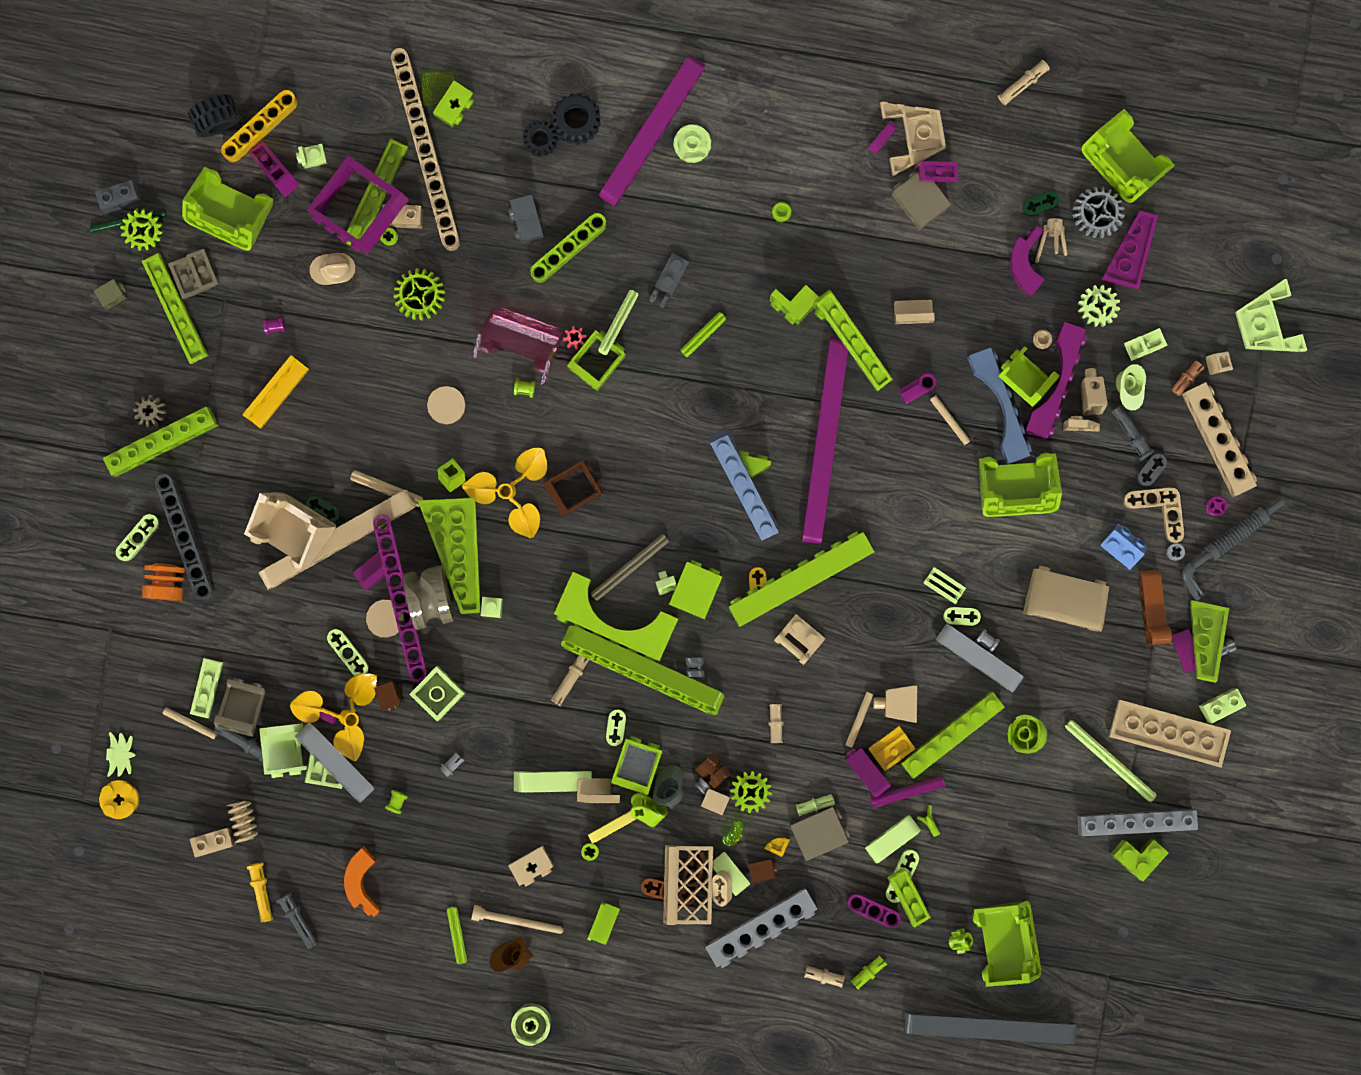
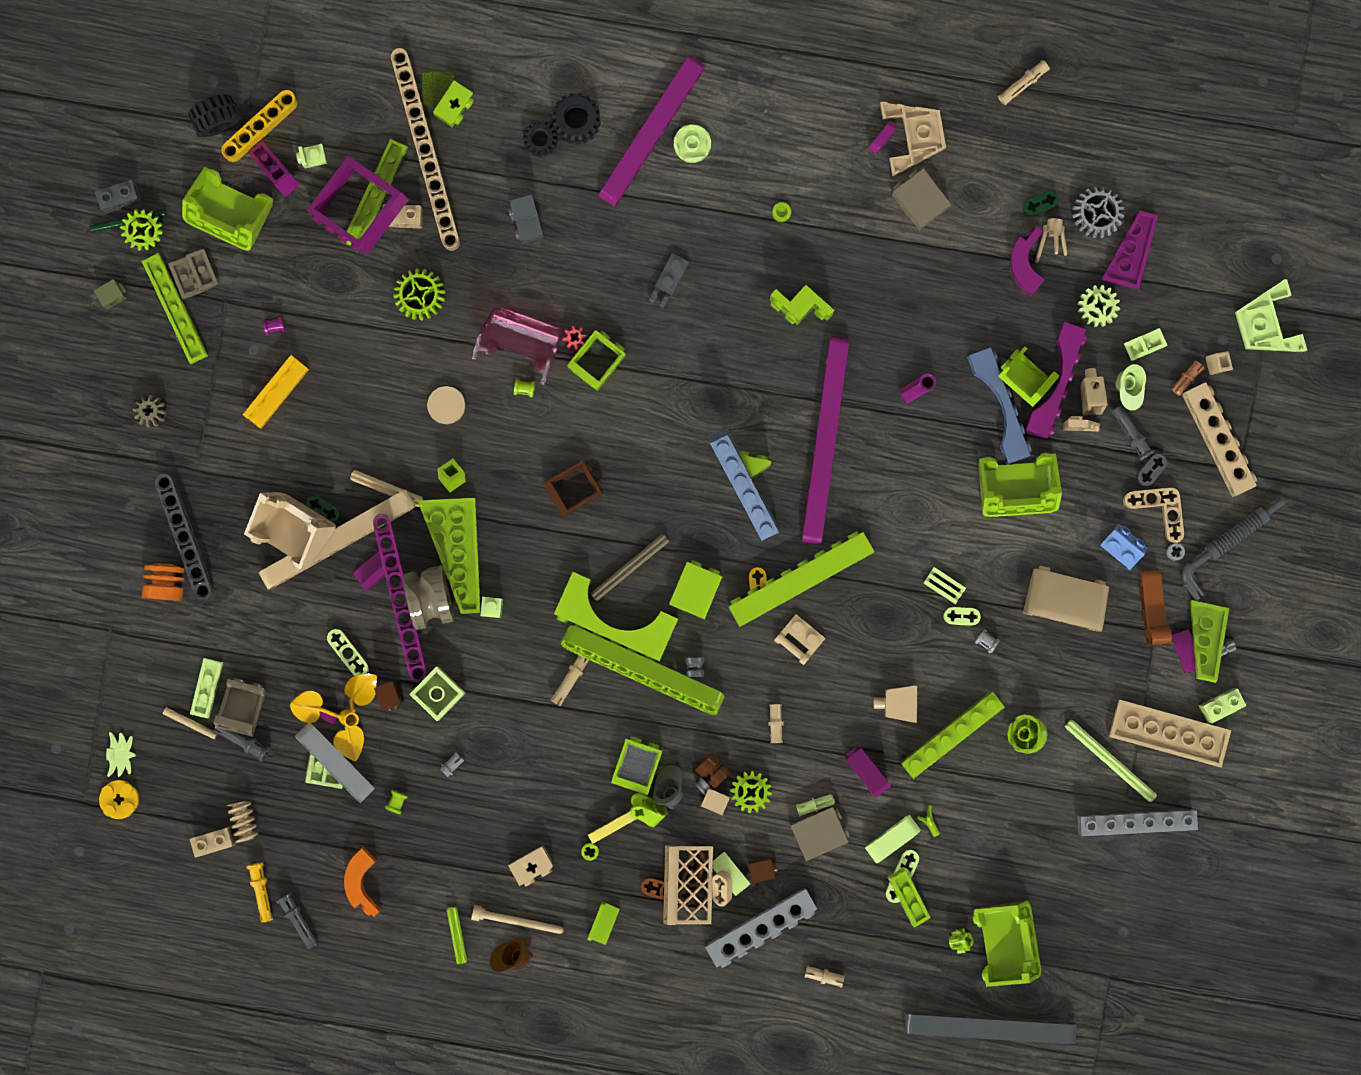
(132, 551): yellowish green beam -> none
(160, 441): lime brick -> none
(281, 750): yellowish green panel -> none
(332, 268): tan piece -> none
(382, 620): tan tile -> none
(393, 241): lime bush -> none
(483, 487): yellow plant -> none
(521, 1029): yellowish green brick -> none
(548, 781): yellowish green beam -> none
(572, 239): lime beam -> none
(596, 791): tan panel -> none
(611, 726): yellowish green beam -> none
(618, 322): yellowish green axle -> none
(666, 583): yellowish green tile -> none
(703, 334): lime axle -> none
(735, 835): clear neon green arm -> none
(777, 845): yellow tile -> none
(853, 340): lime tile -> none
(859, 719): tan bar -> none
(868, 972): lime pin -> none
(880, 917): magenta beam -> none
(891, 748): yellow plate -> none
(908, 791): magenta axle -> none
(913, 312): tan panel -> none
(937, 171): magenta panel -> none
(950, 420): tan bar -> none
(979, 658): light grey beam -> none
(1042, 339): tan plate -> none
(1124, 159): lime windscreen -> none
(1139, 862): lime brick -> none
(1219, 504): magenta wheel -> none

